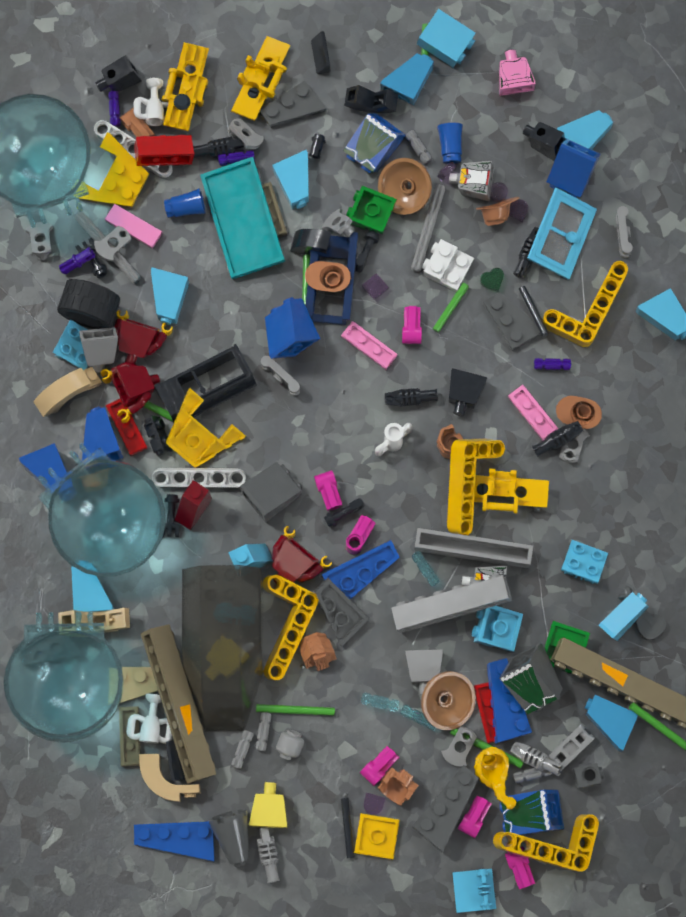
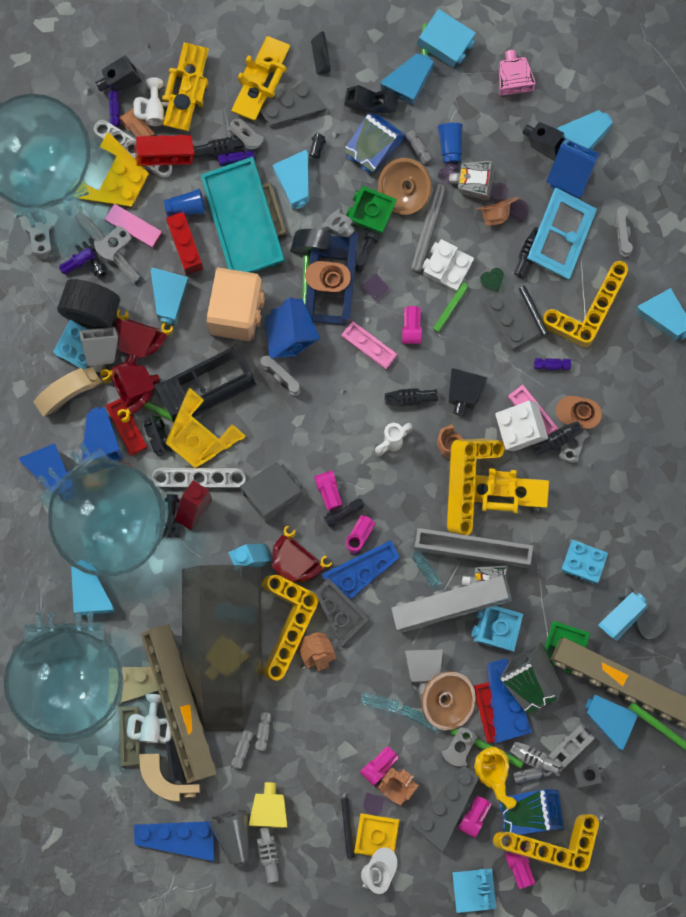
(112, 619): tan arch -> none
(184, 243): none -> red brick
(235, 304): none -> light nougat plate
(290, 744): light grey head -> none
(295, 709): bright green bar -> none
(379, 871): none -> white piece
(521, 426): none -> white brick

